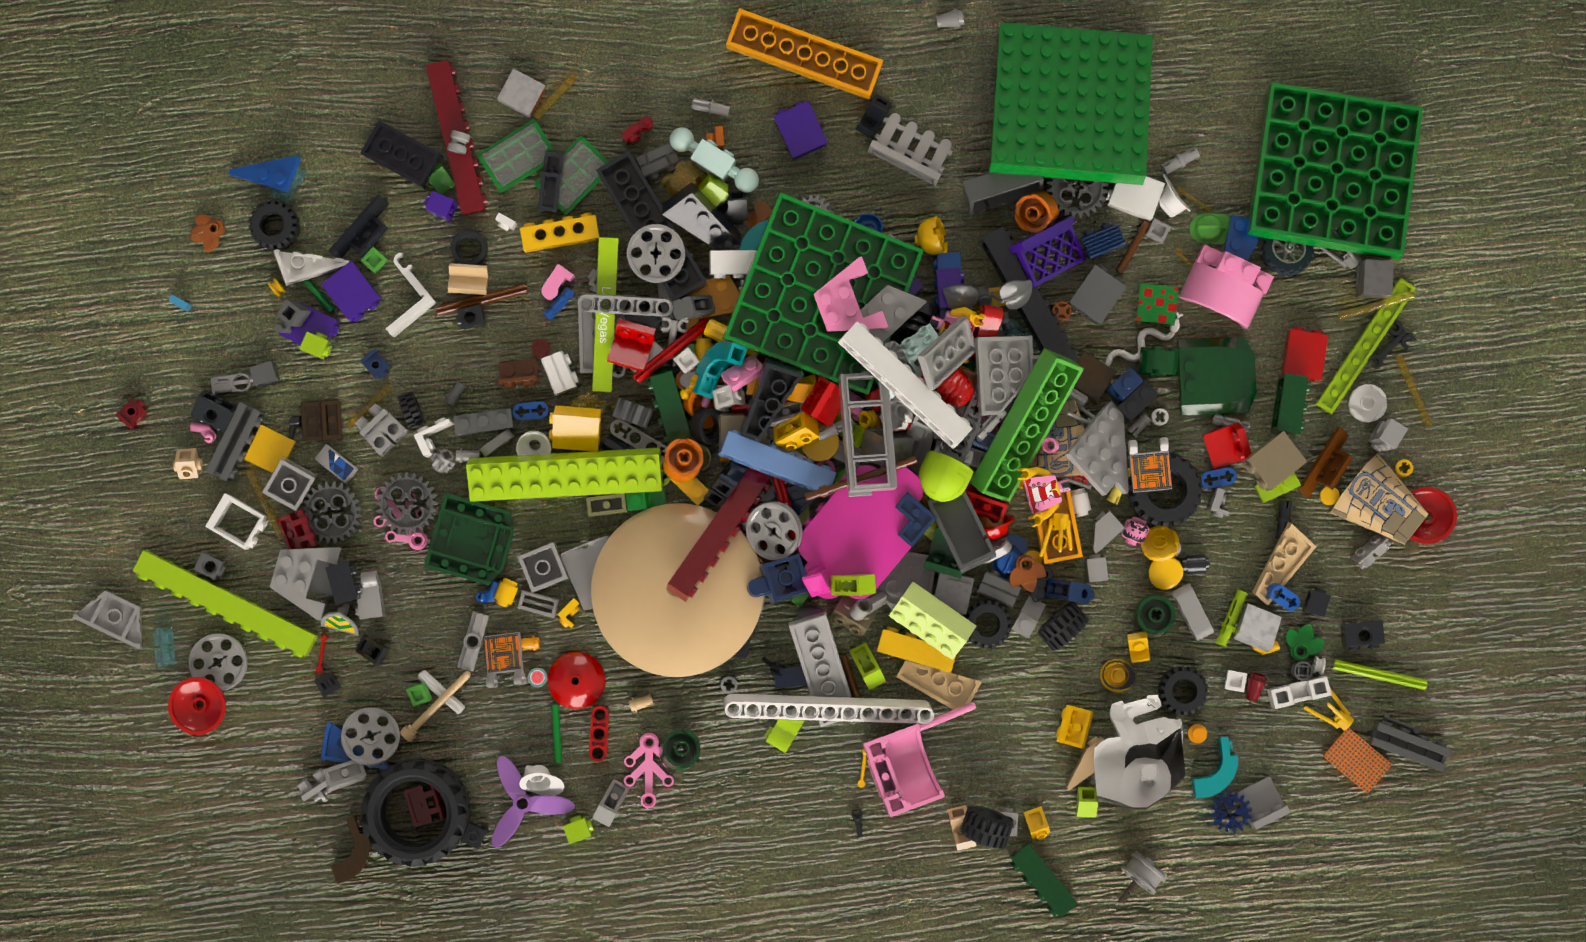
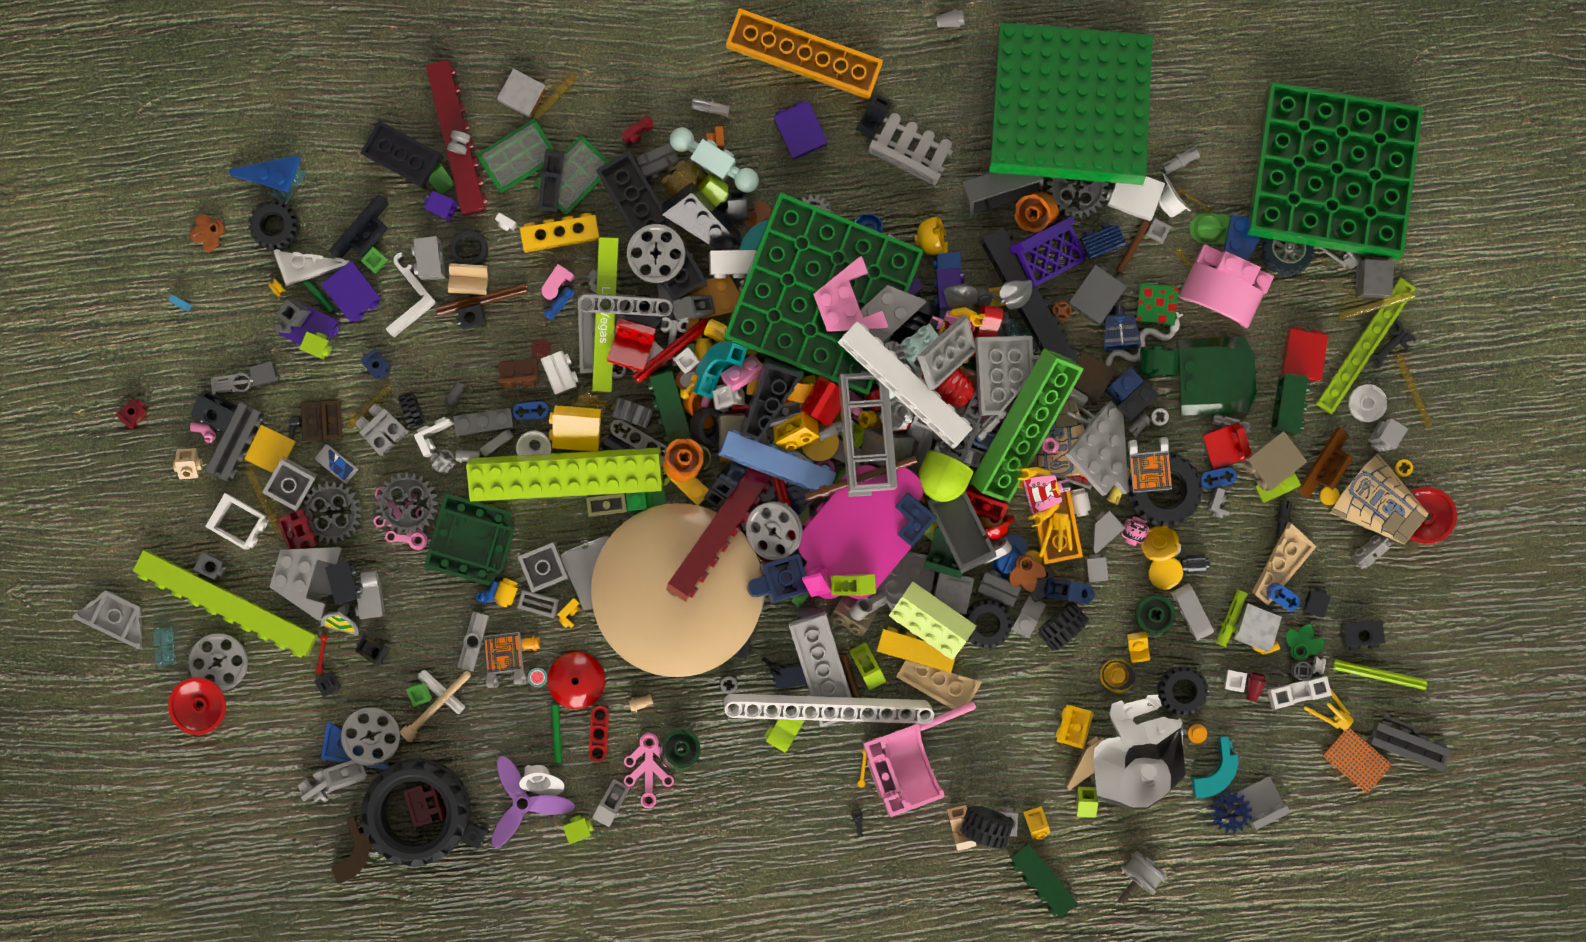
(429, 258): none -> light grey brick
(1121, 331): none -> dark blue torso

